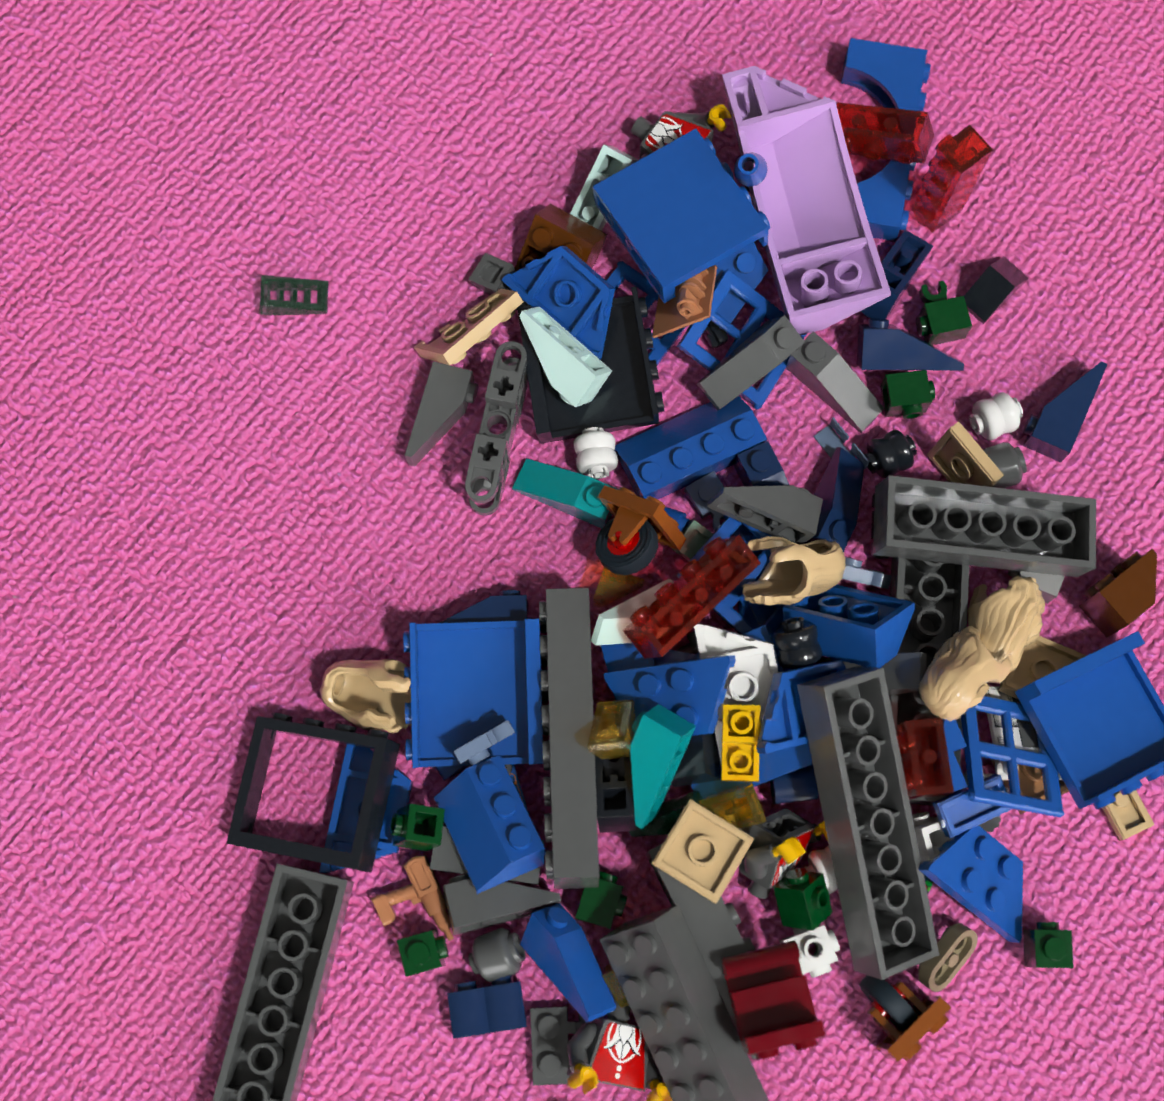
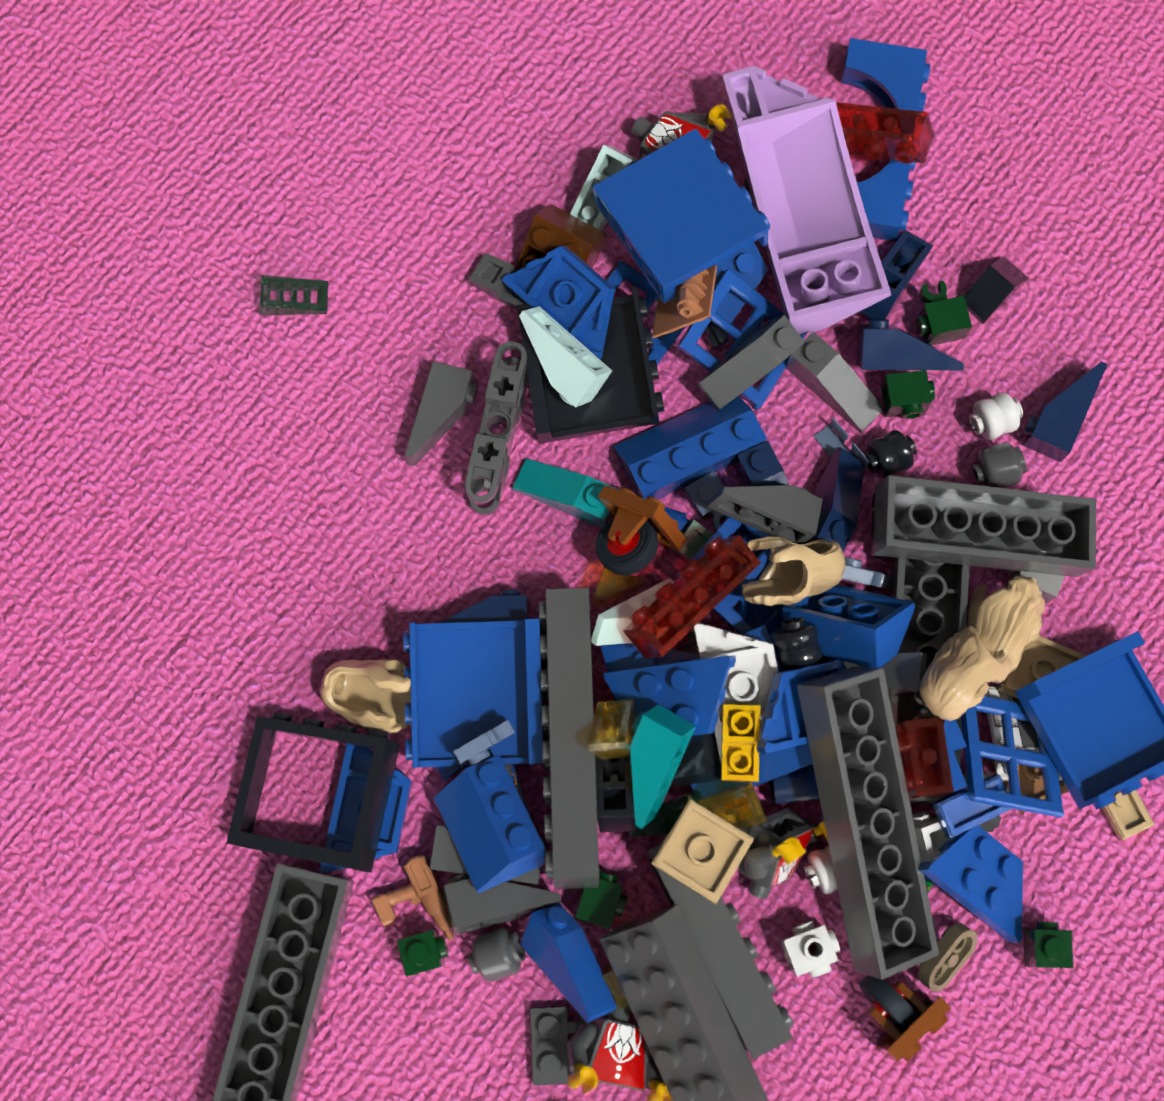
(417, 827): dark green brick -> none
(480, 320): tan wing -> none
(486, 1008): dark blue brick -> none
(595, 452): white piece -> none
(752, 177): blue cone -> none
(771, 1000): dark red piece -> none
(802, 899): dark green brick -> none
(950, 178): clear red brick -> none
(963, 459): tan tile -> none
(1122, 593): reddish brown slope -> none

